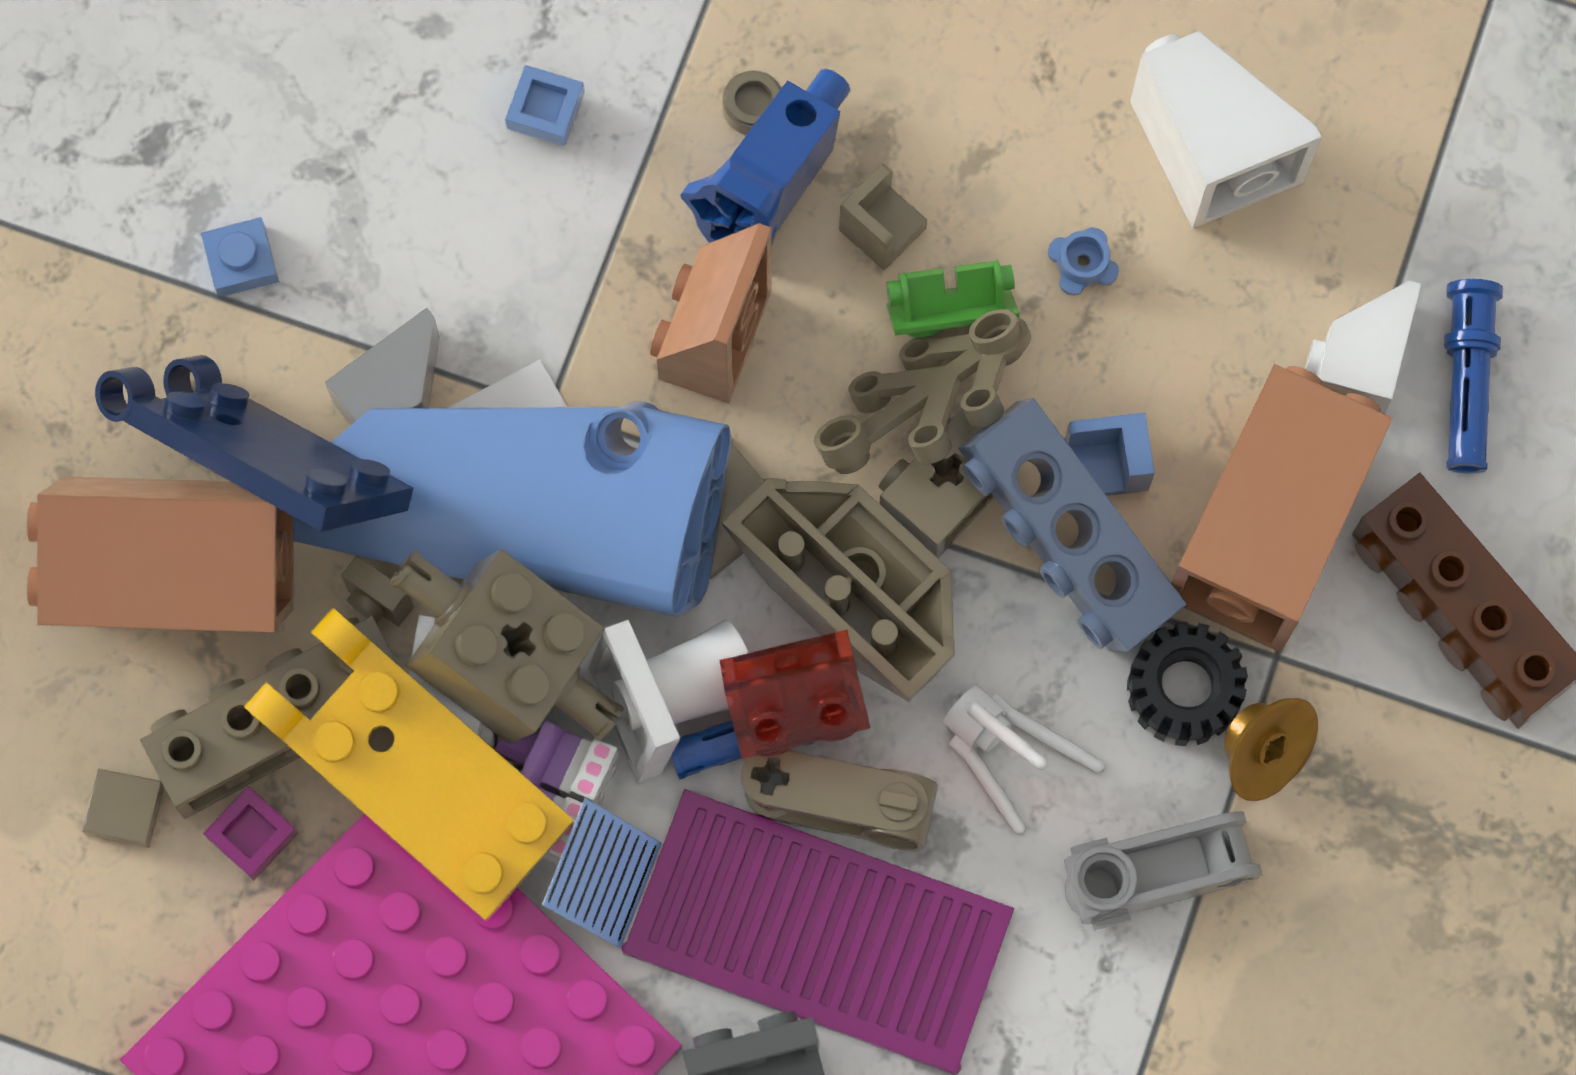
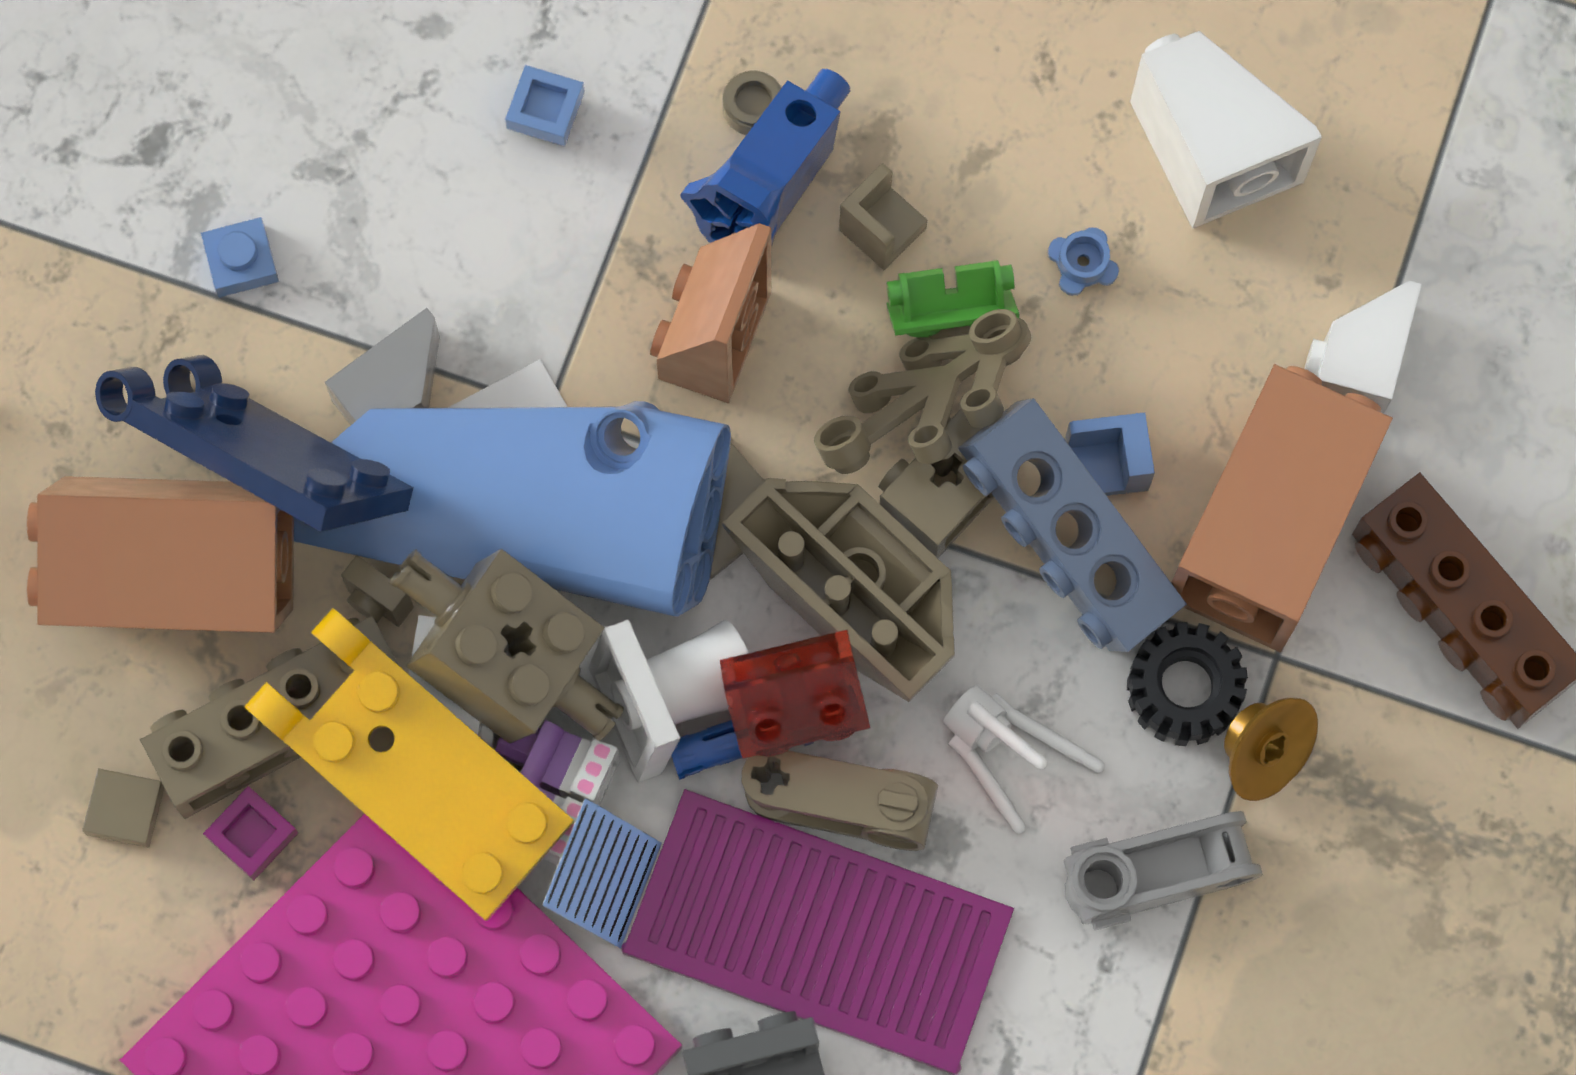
(1472, 347): blue pin -> none

